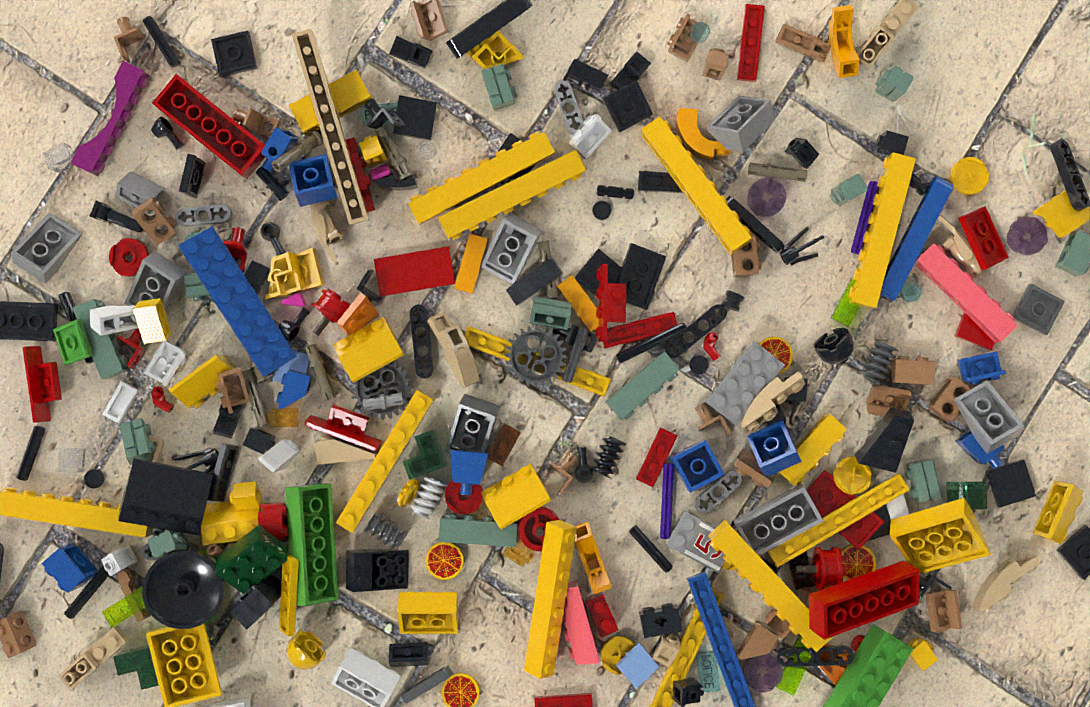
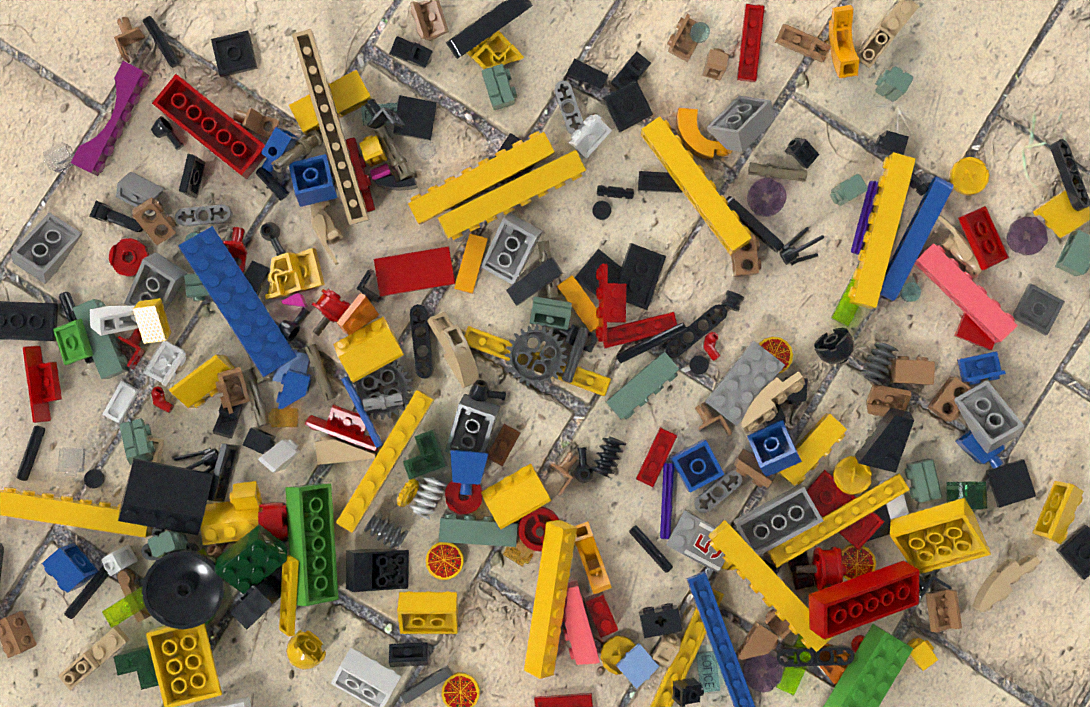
(363, 414): none -> blue bar
(480, 392): none -> black bar

